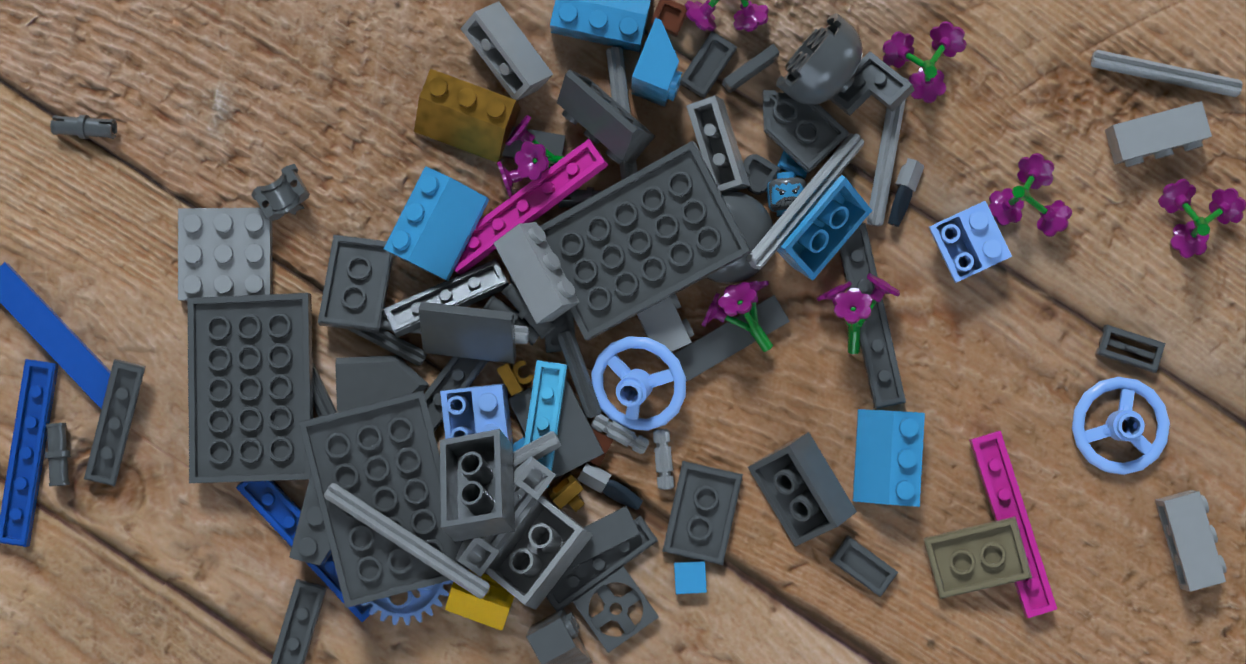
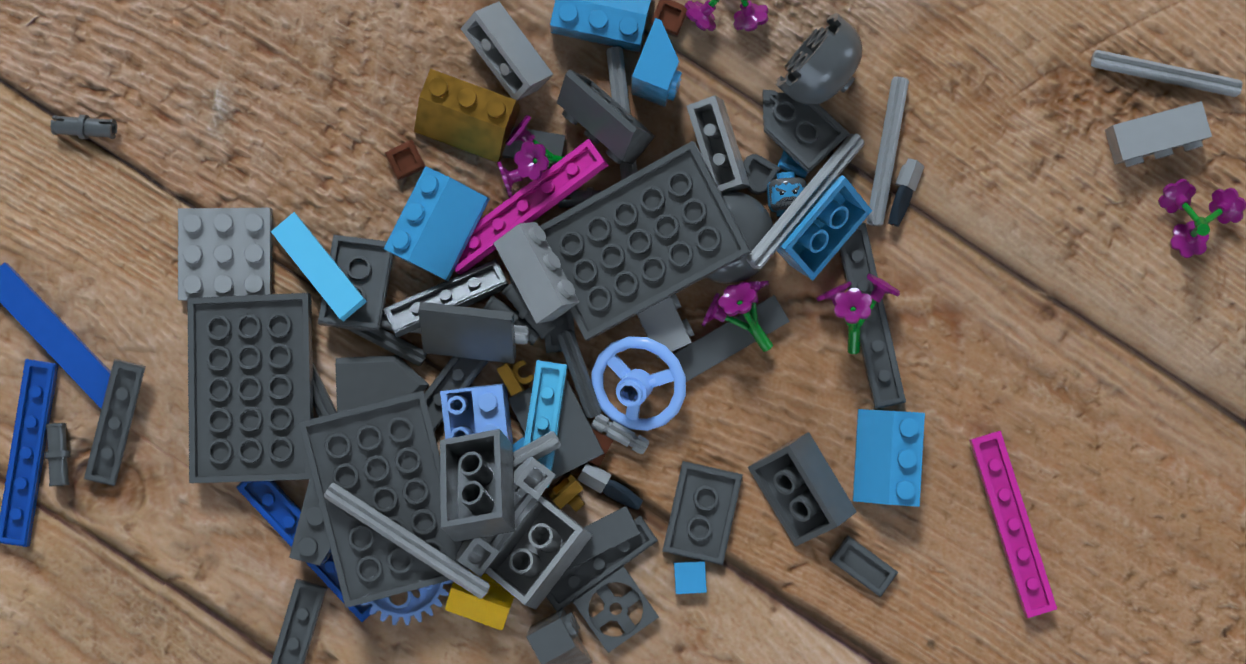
(282, 194): dark grey piece -> none
(318, 266): none -> medium azure tile
(405, 160): none -> copper tile
(663, 459): light grey axle -> none
(708, 65): dark grey tile -> none
(751, 68): dark grey tile -> none
(874, 79): dark grey plate -> none
(928, 81): magenta plant -> none
(970, 241): light blue slope -> none
(978, 557): dark tan tile -> none
(1007, 204): magenta plant -> none
(1104, 341): dark grey tile -> none
(1113, 428): light blue piece -> none
(1191, 540): light grey brick -> none

